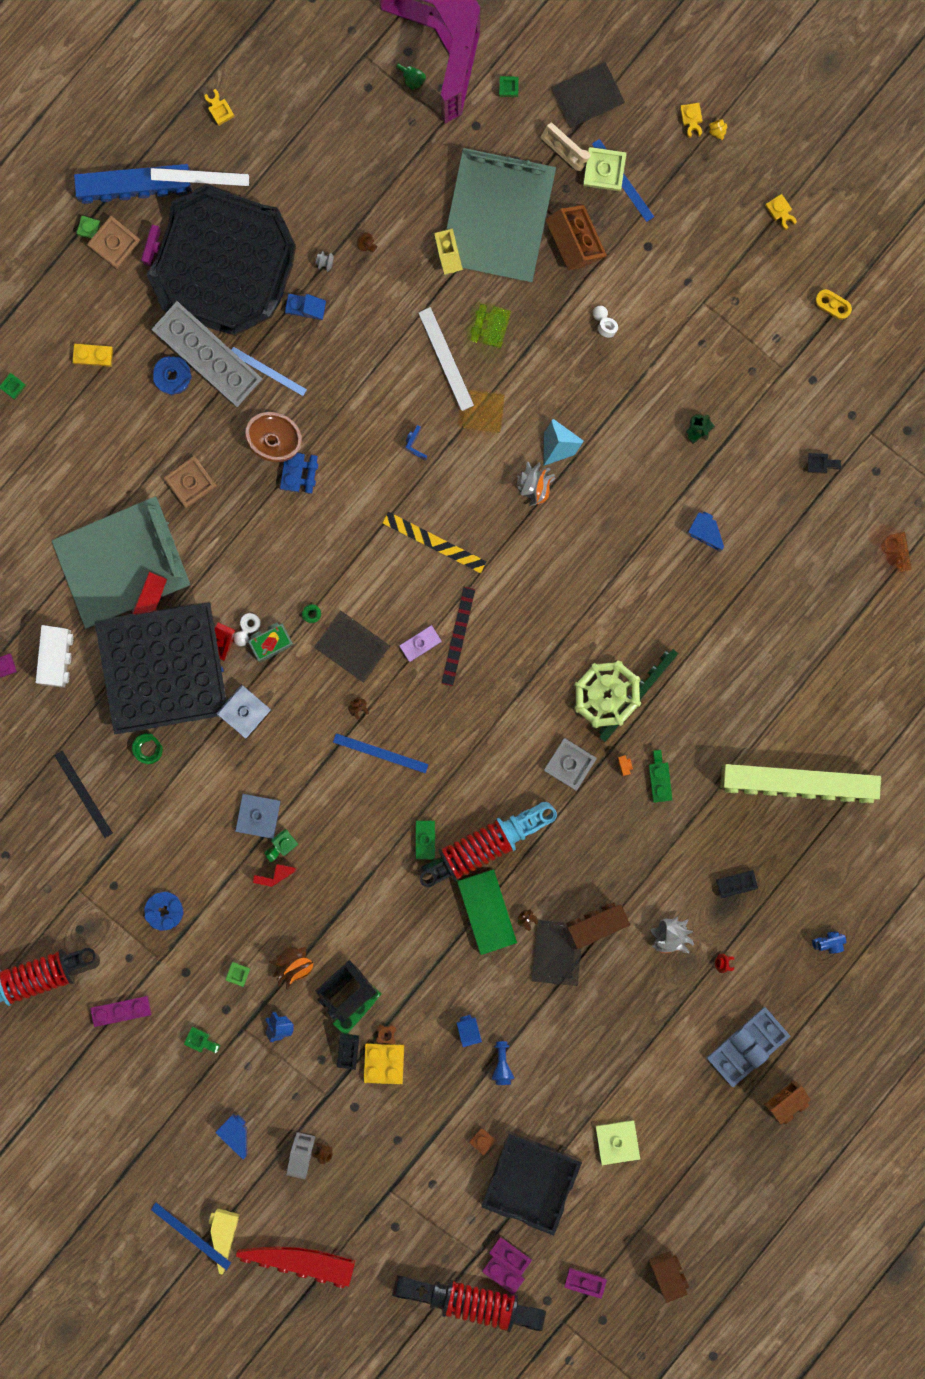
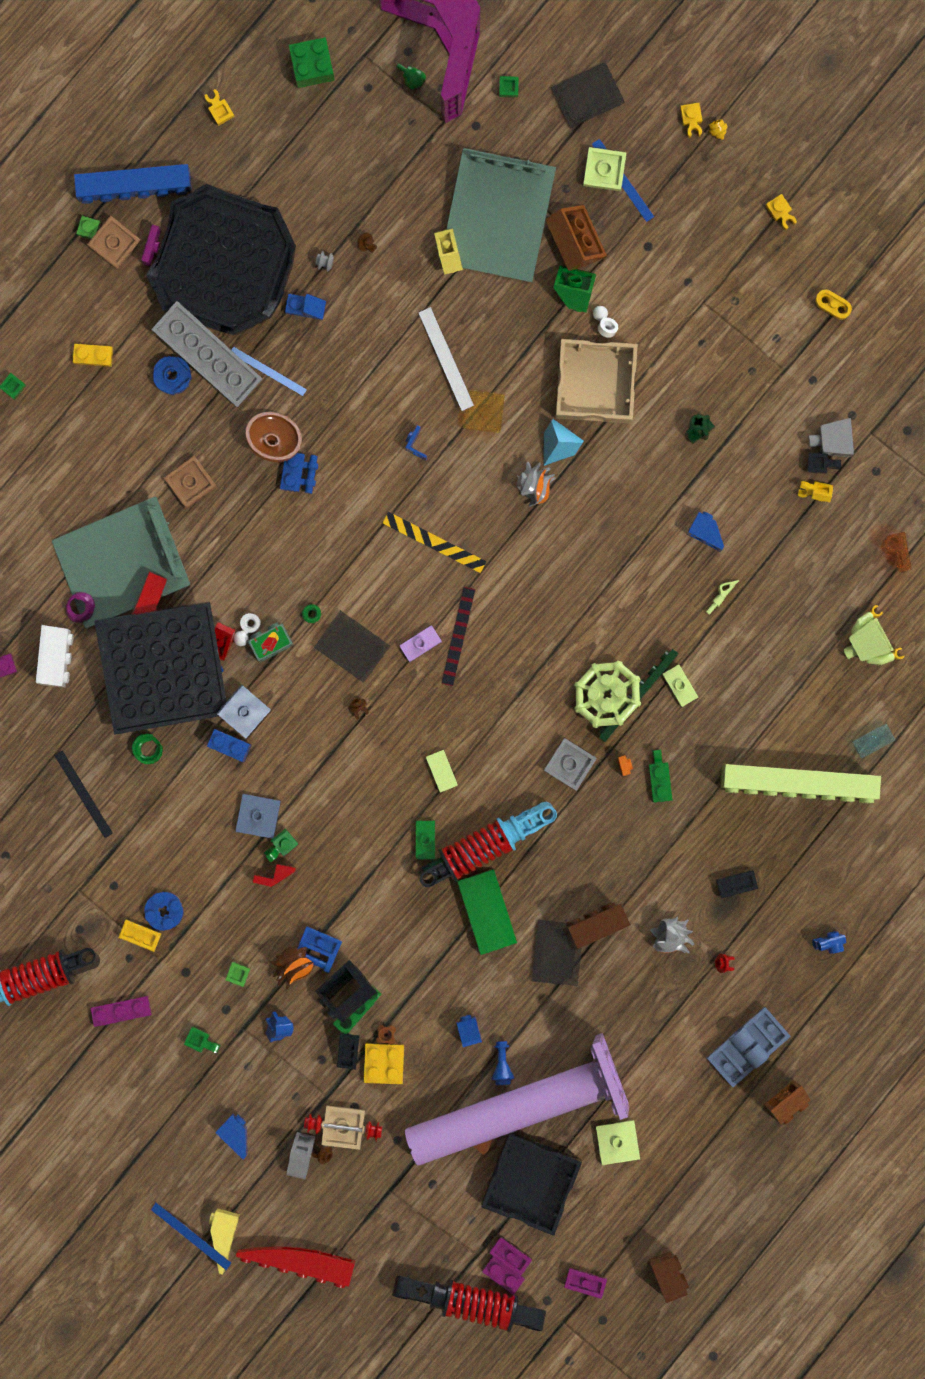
(89, 609): none -> magenta piece
(140, 935): none -> yellow plate
(199, 177): white sticker -> none
(229, 745): none -> blue brick
(311, 62): none -> green brick
(322, 944): none -> blue plate
(343, 1127): none -> tan plate
(380, 753): blue sticker -> none
(441, 771): none -> yellowish green tile
(496, 327): clear neon green plate -> none
(521, 1108): none -> lavender piece
(526, 917): reddish brown plate -> none
(565, 147): tan plate -> none
(574, 288): none -> green slope
(596, 381): none -> tan tile
(680, 685): none -> yellowish green plate
(722, 594): none -> yellowish green hand
(818, 490): none -> yellow plate
(834, 439): none -> light grey torso
(870, 641): none -> yellowish green torso
(873, 740): none -> clear light blue plate

